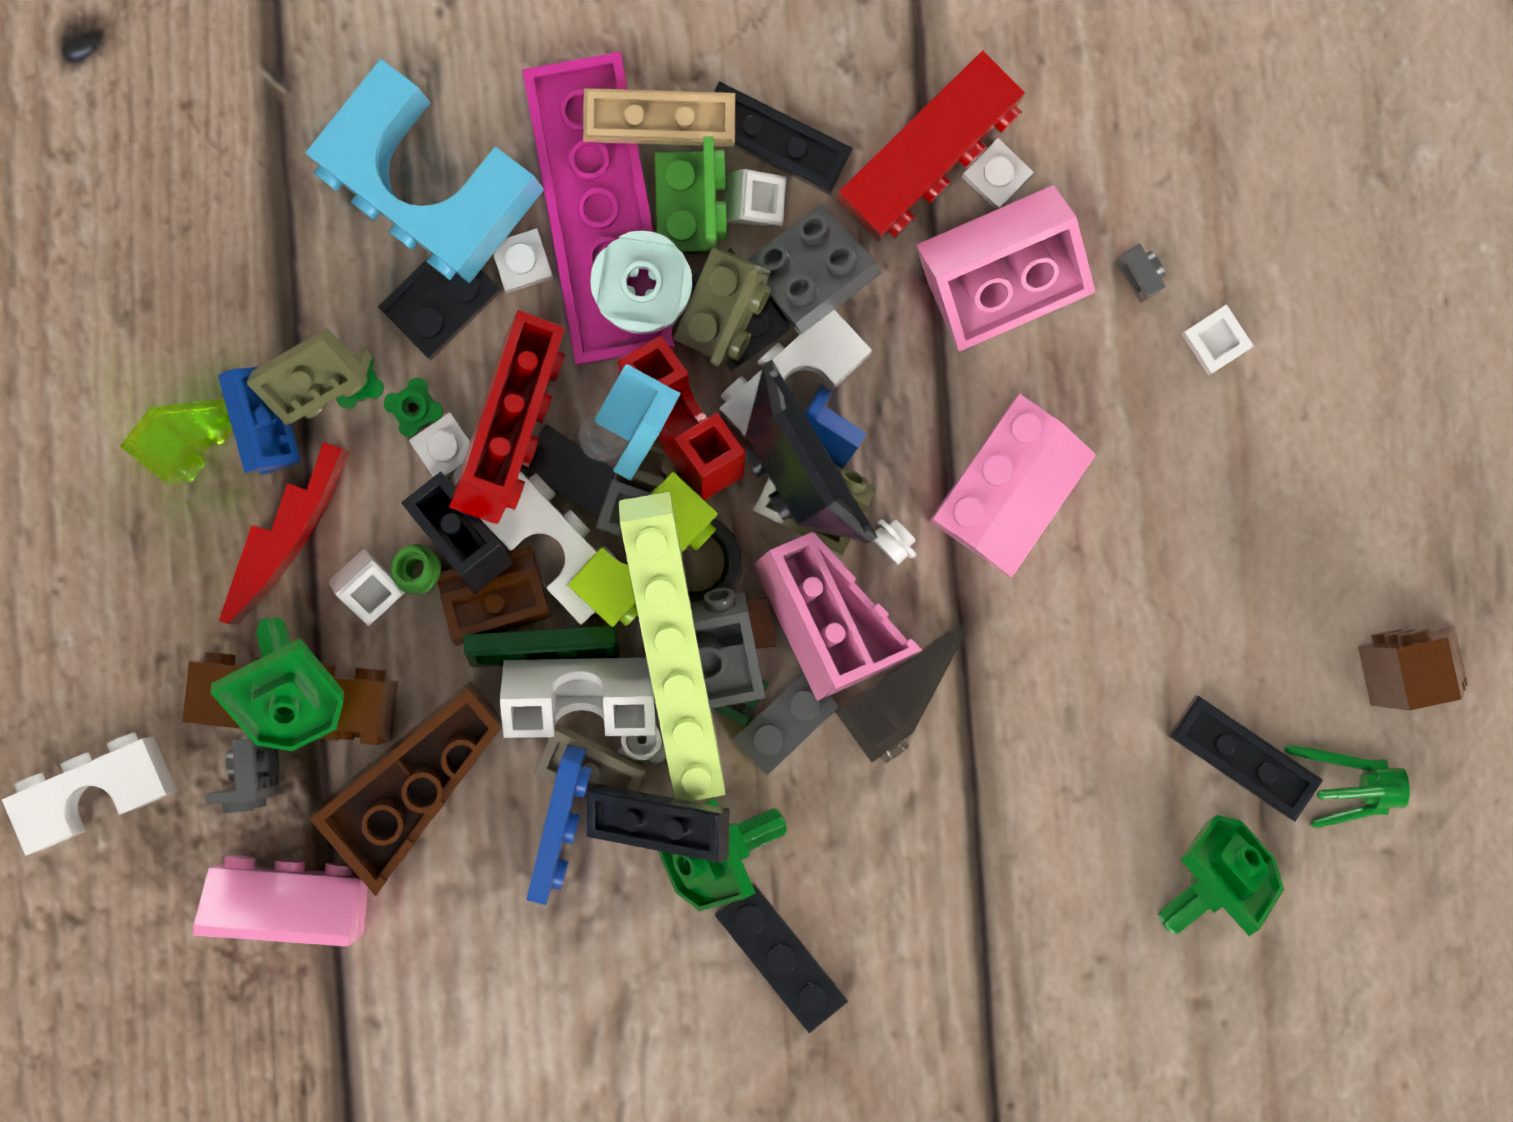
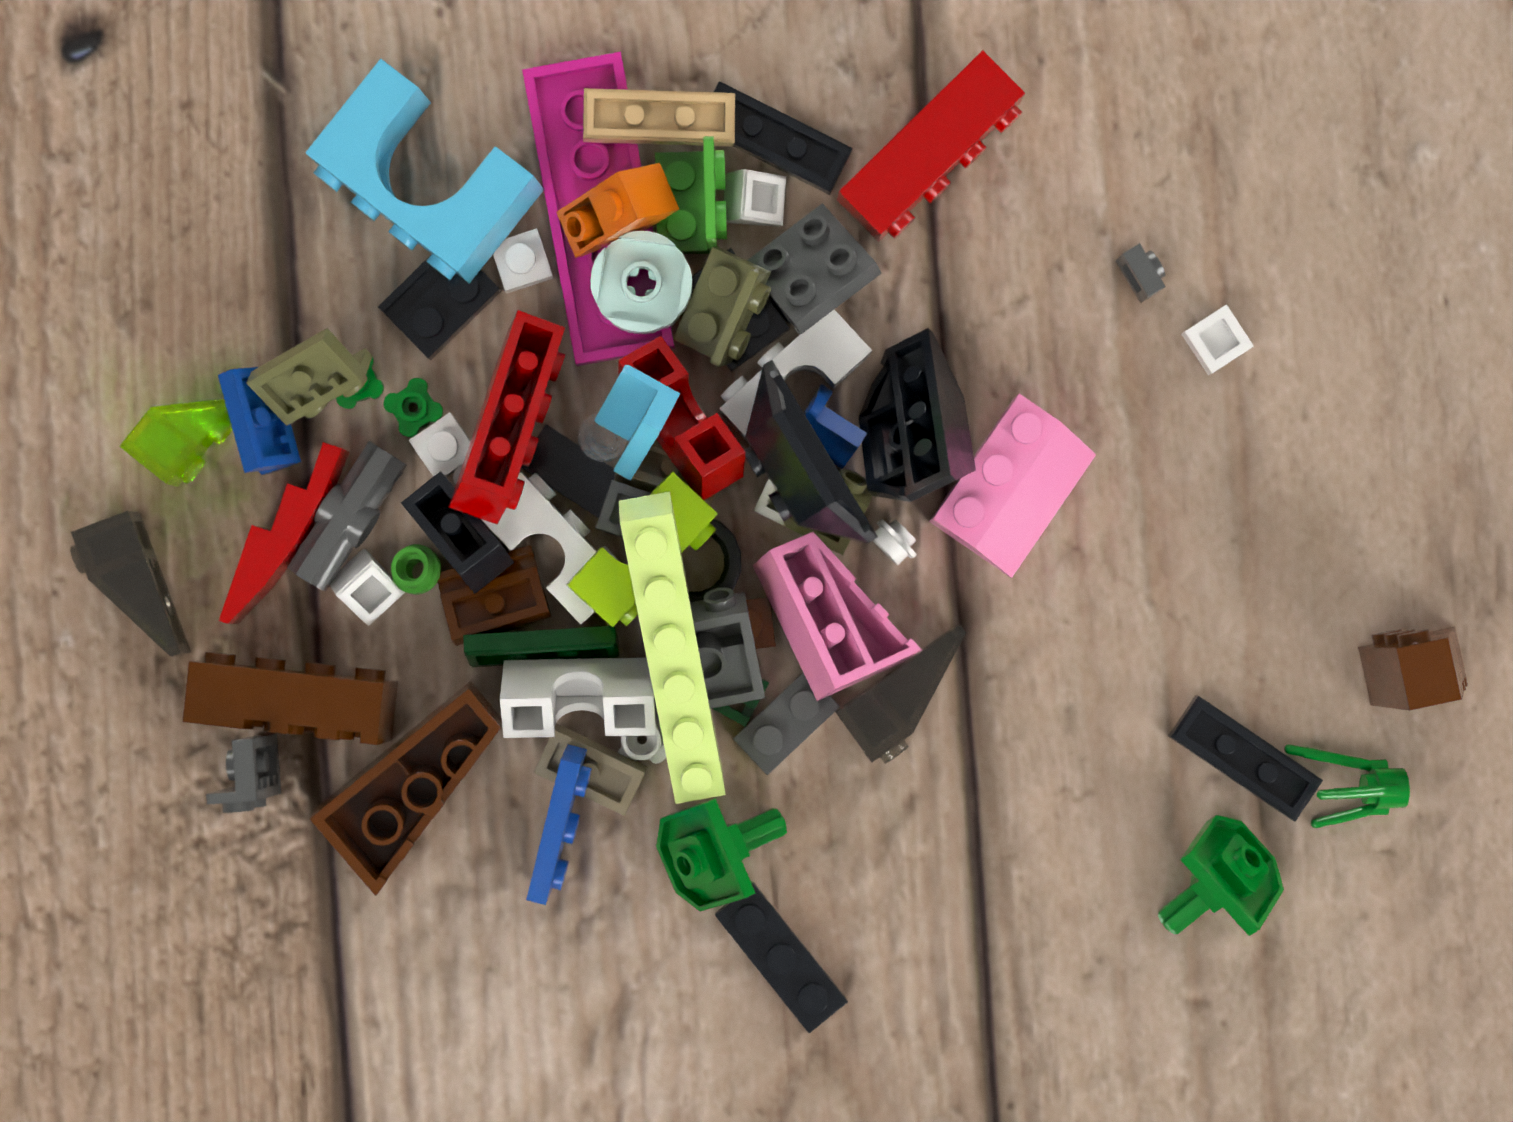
(47, 810): white arch -> none
(126, 570): none -> clear smoke slope
(282, 902): bright pink slope -> none
(283, 695): green piece -> none
(346, 516): none -> dark grey piece
(616, 206): none -> orange slope
(658, 823): black tile -> none
(914, 423): none -> black wedge
(997, 174): white plate -> none
(1007, 267): bright pink slope -> none

